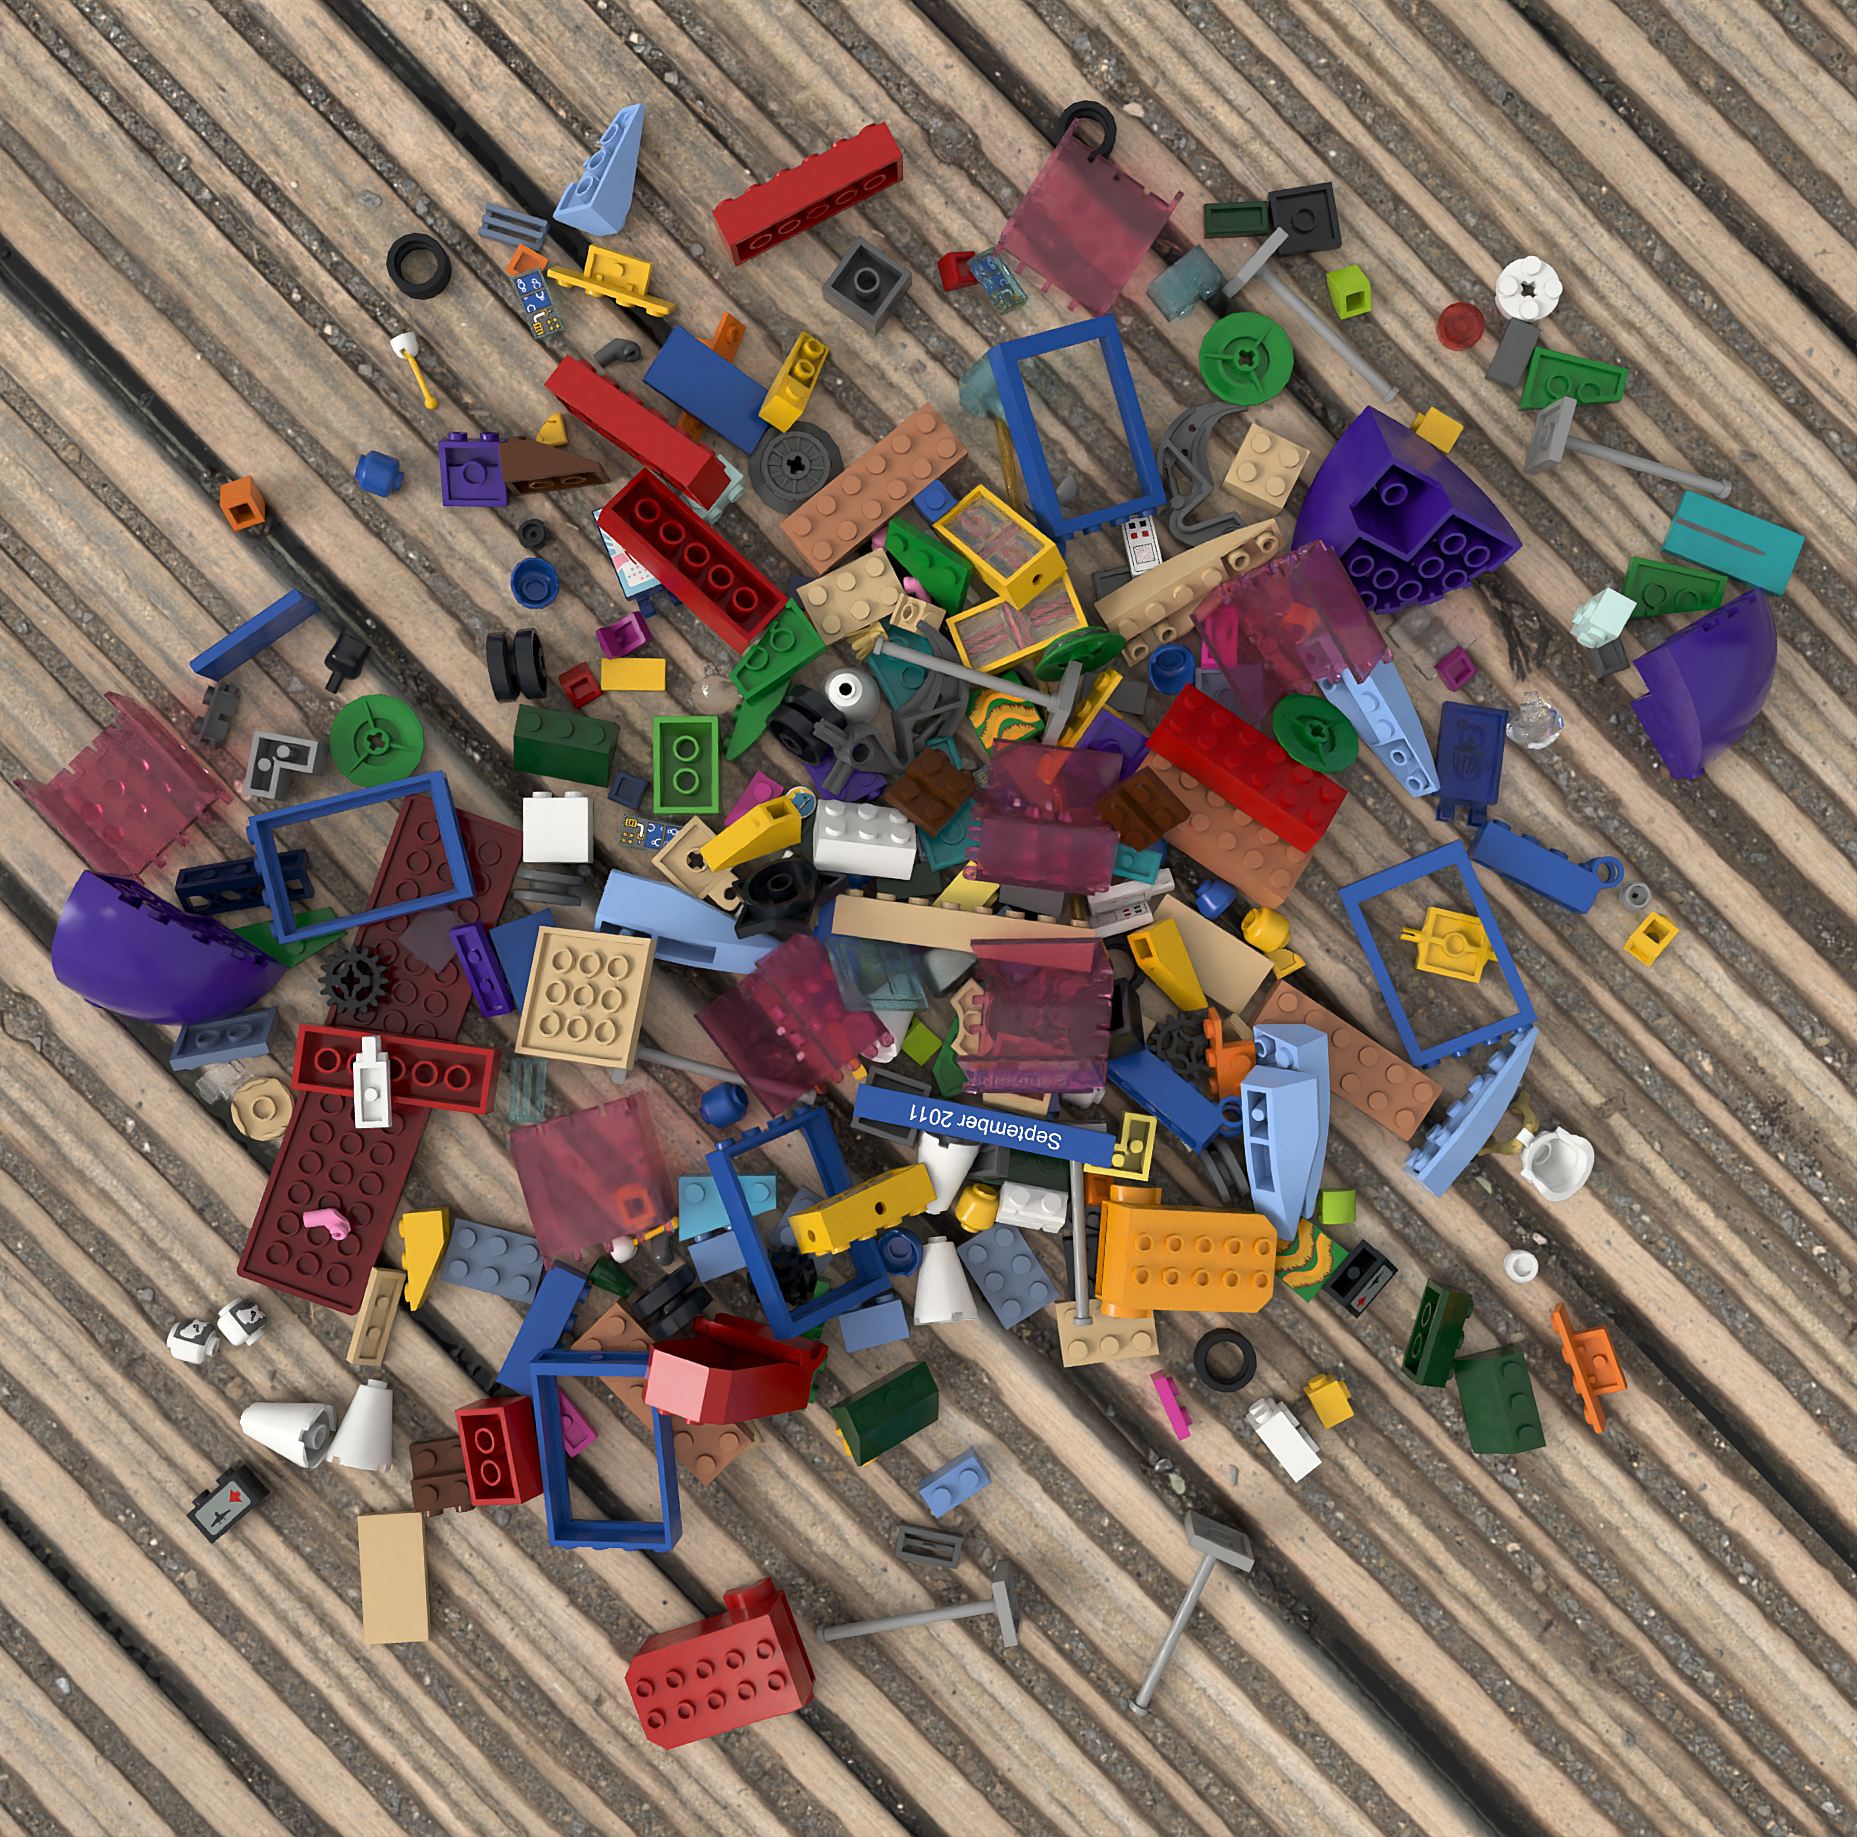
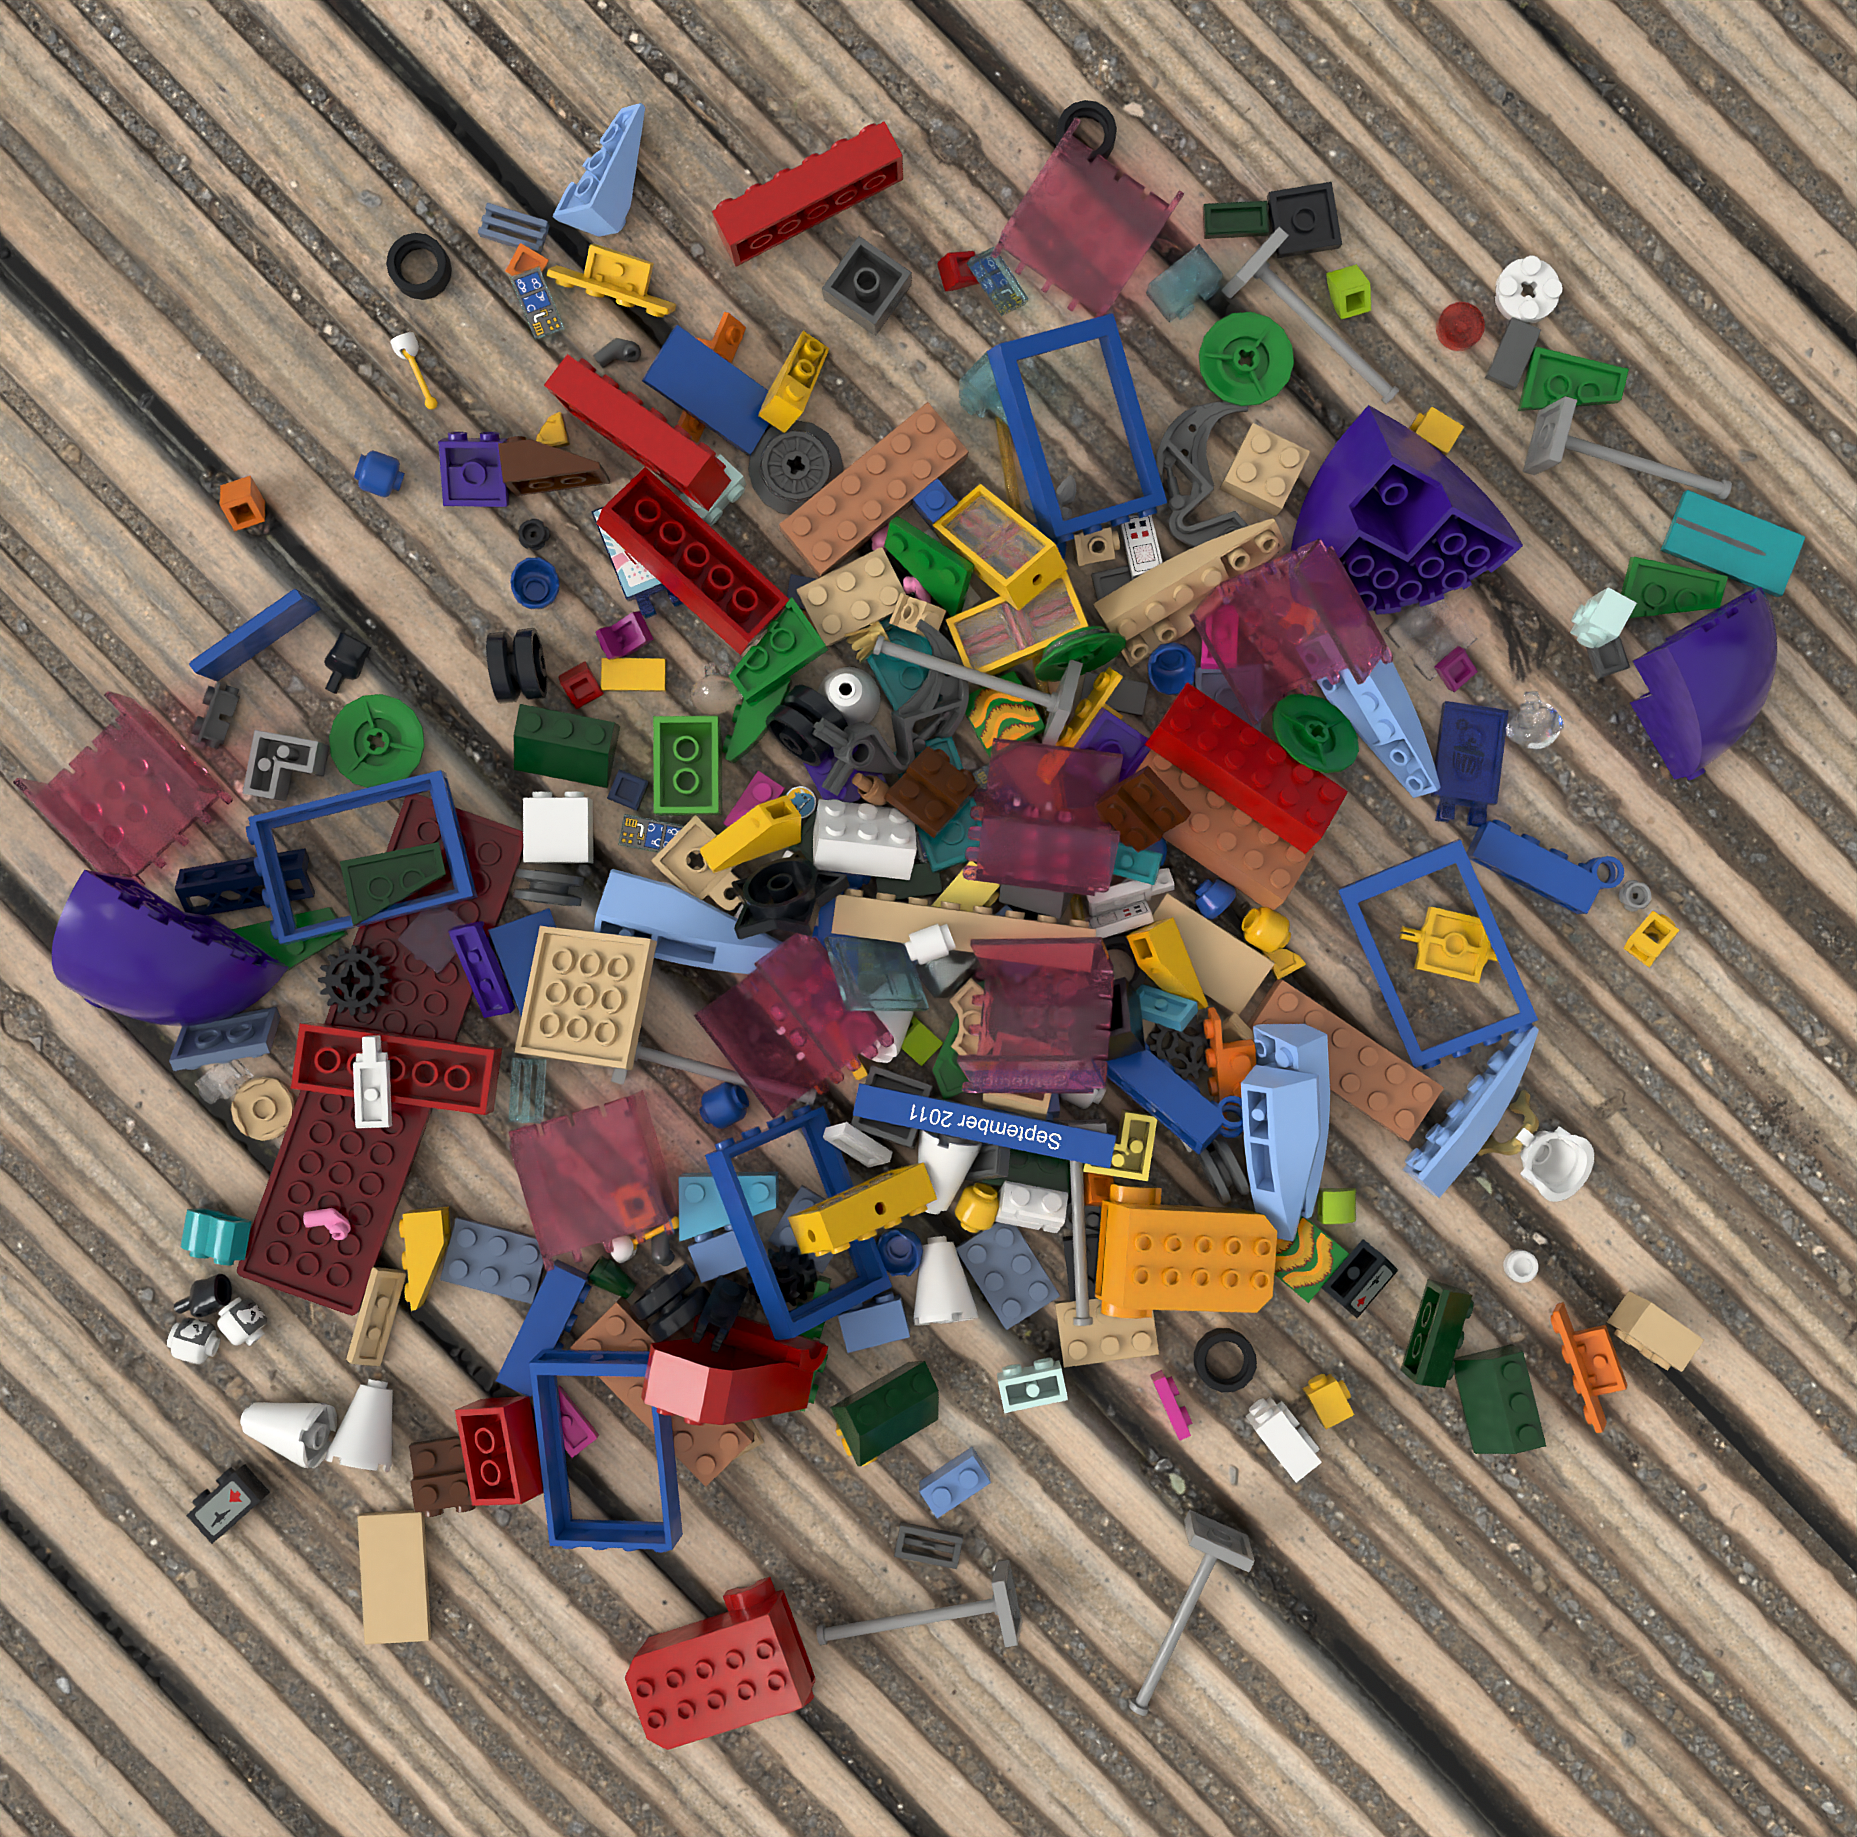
(206, 1296): none -> black piece
(215, 1236): none -> teal brick
(389, 877): none -> dark green wing
(720, 1311): none -> black hinge
(857, 1144): none -> white tile
(871, 788): none -> medium nougat cylinder
(930, 943): none -> white brick
(1031, 1385): none -> light aqua brick
(1083, 544): none -> tan brick
(1166, 1008): none -> medium azure plate
(1654, 1332): none -> tan brick

